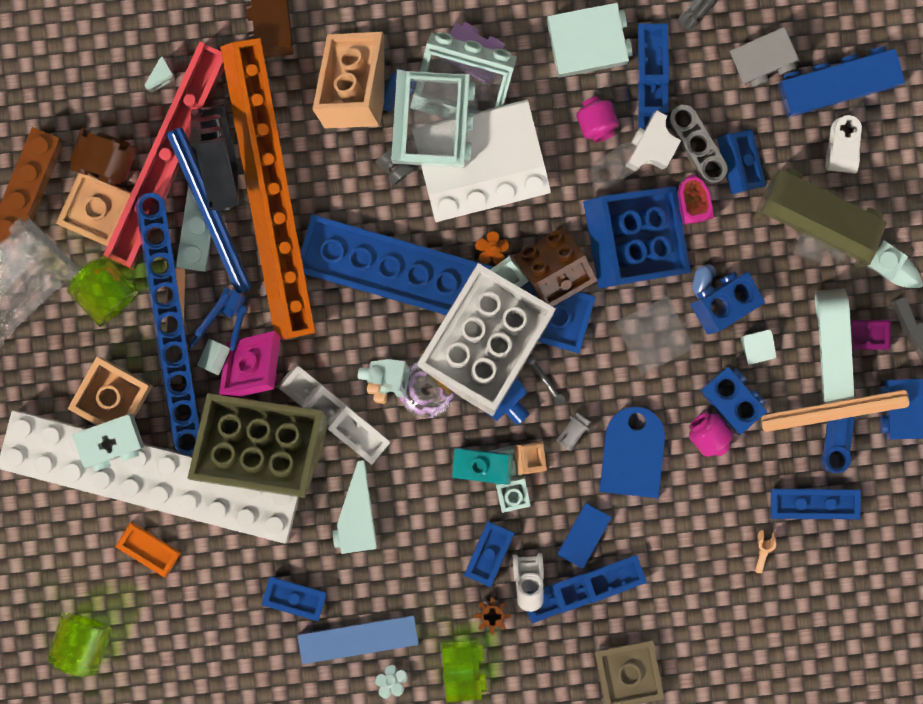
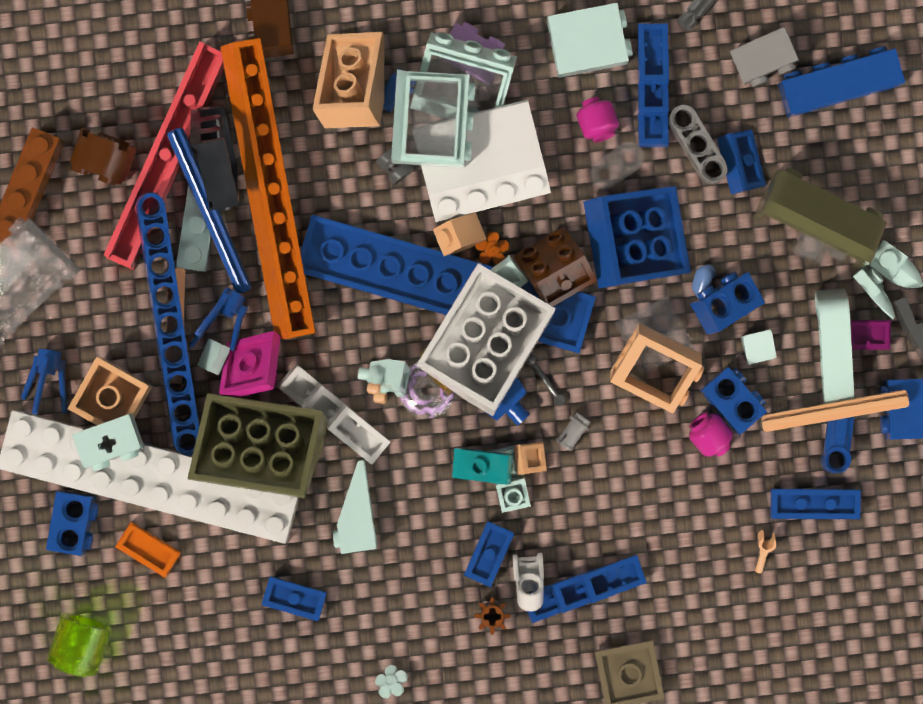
(46, 364): none -> blue plant
(63, 520): none -> blue brick
(93, 208): light nougat tile -> none
(101, 290): clear neon green piece -> none
(160, 76): light aqua slope -> none
(358, 639): medium blue tile -> none
(459, 234): none -> light nougat brick
(461, 669): clear neon green brick -> none
(584, 535): blue tile -> none
(632, 456): blue tile -> none
(646, 336): none -> light nougat window
(653, 144): white brick -> none
(694, 200): rock -> none
(843, 151): white piece -> none
(872, 283): none -> light aqua plate

